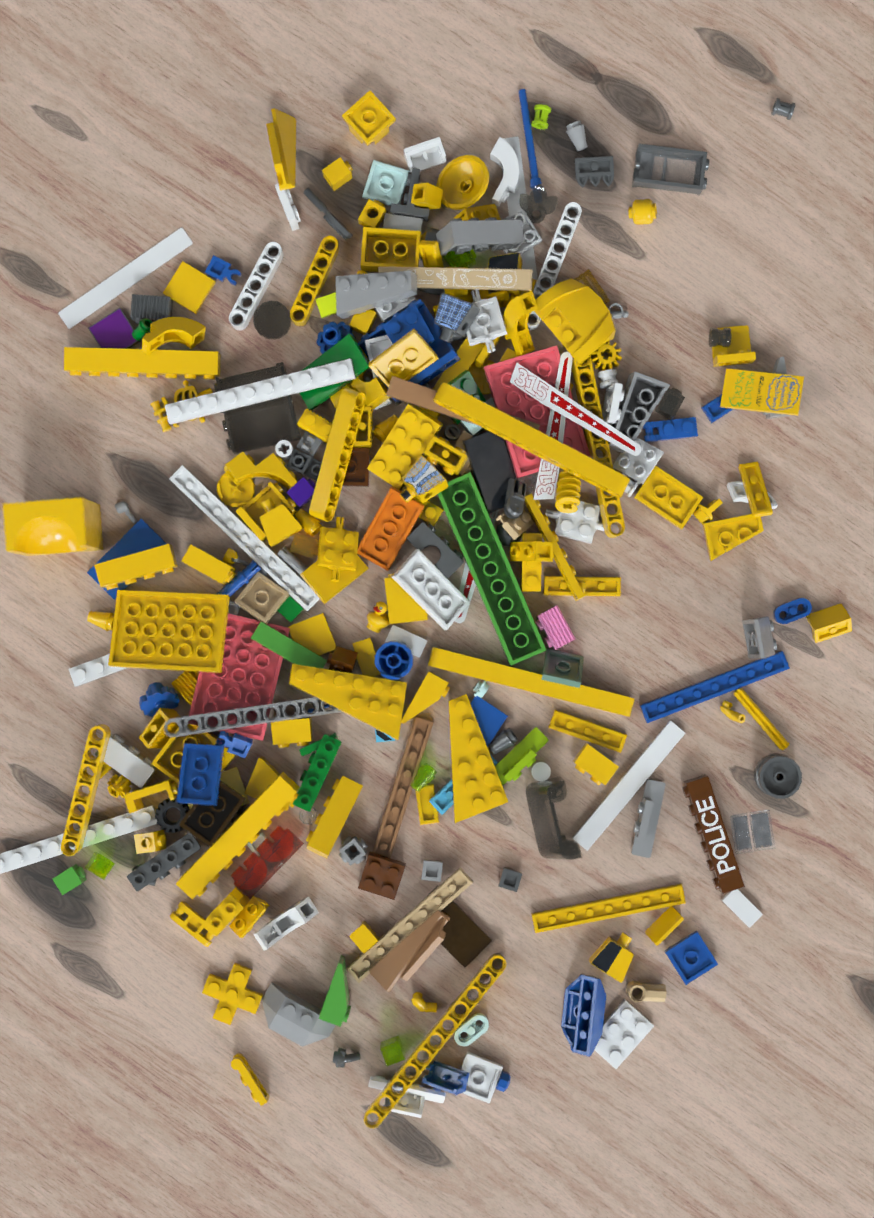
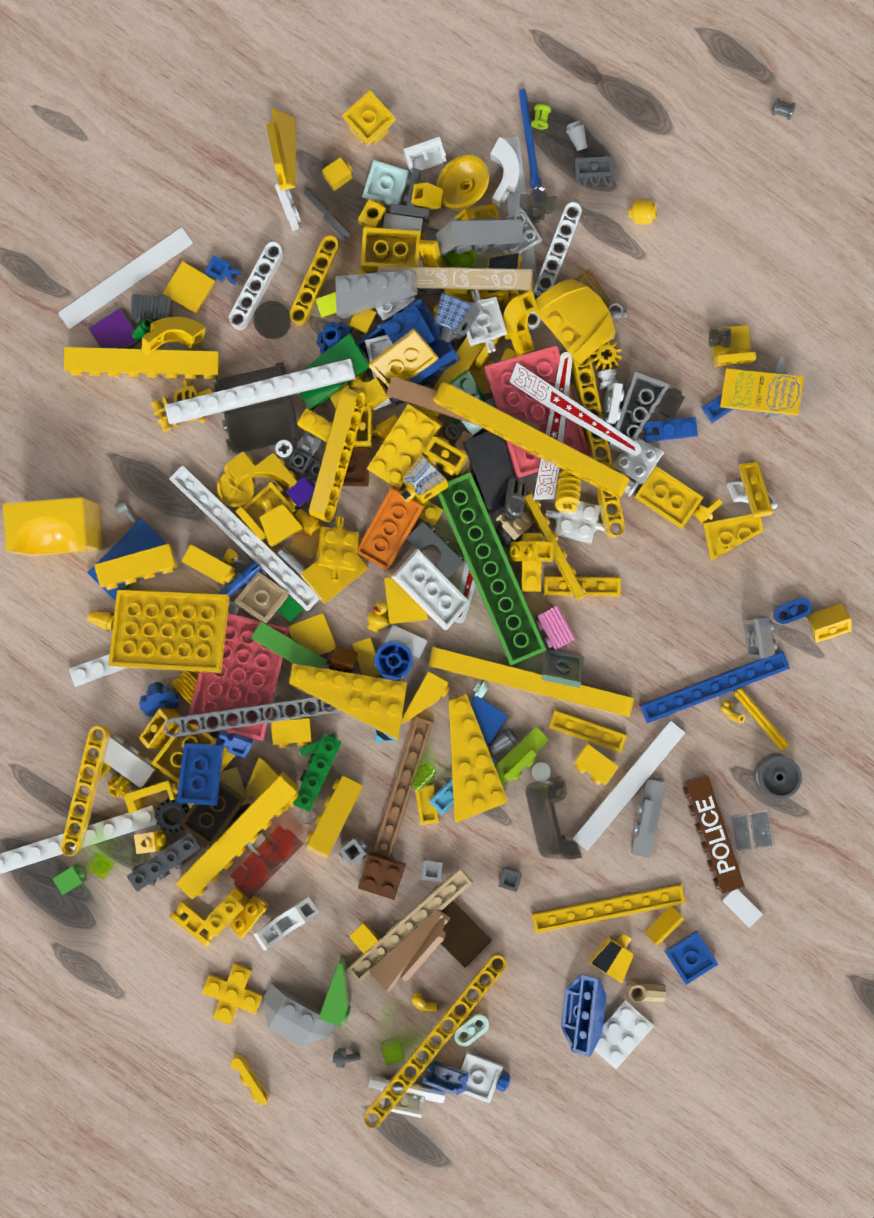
(670, 169): door -> none

